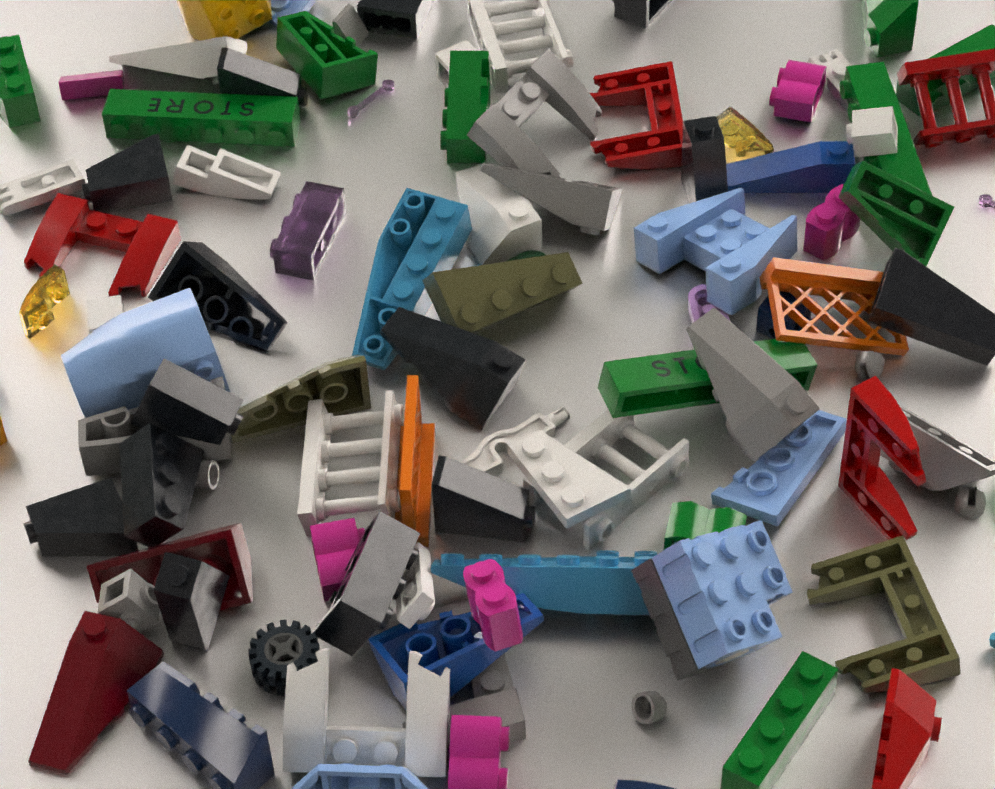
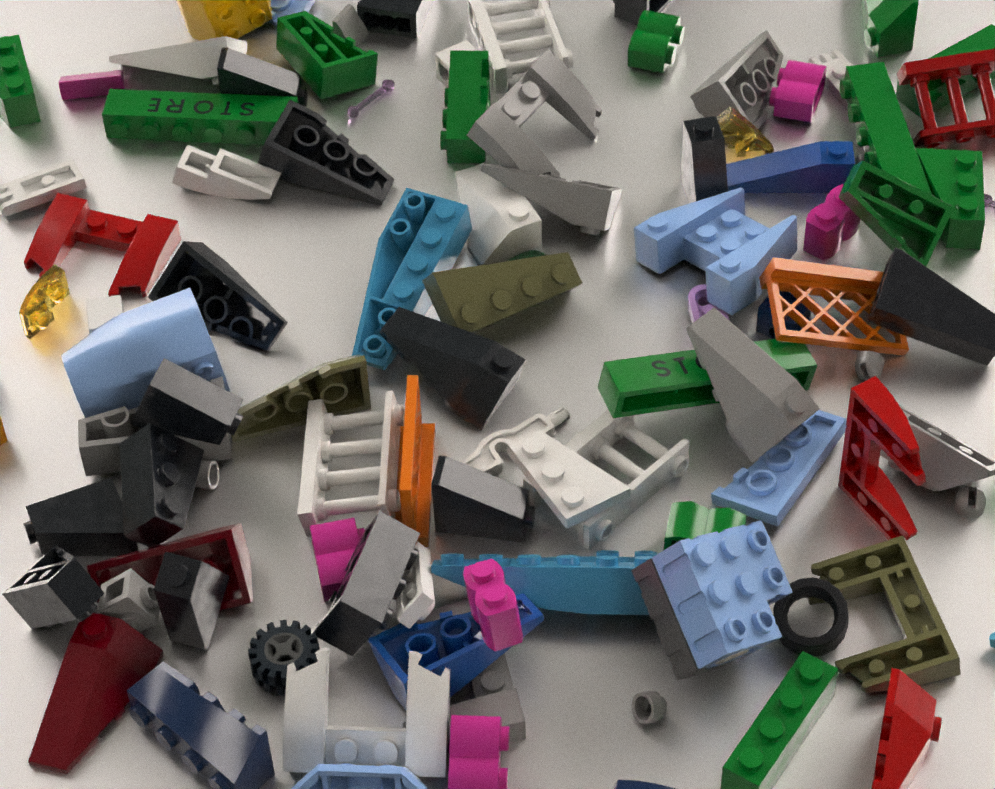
(54, 591): none -> black wedge
(129, 178): black slope -> none
(308, 230): clear purple brick -> none
(320, 159): none -> black wedge
(649, 86): red wedge -> none
(655, 41): none -> green brick
(742, 82): none -> light grey wedge
(815, 645): none -> black tyre
(873, 131): white brick -> none
(959, 181): none -> green wedge

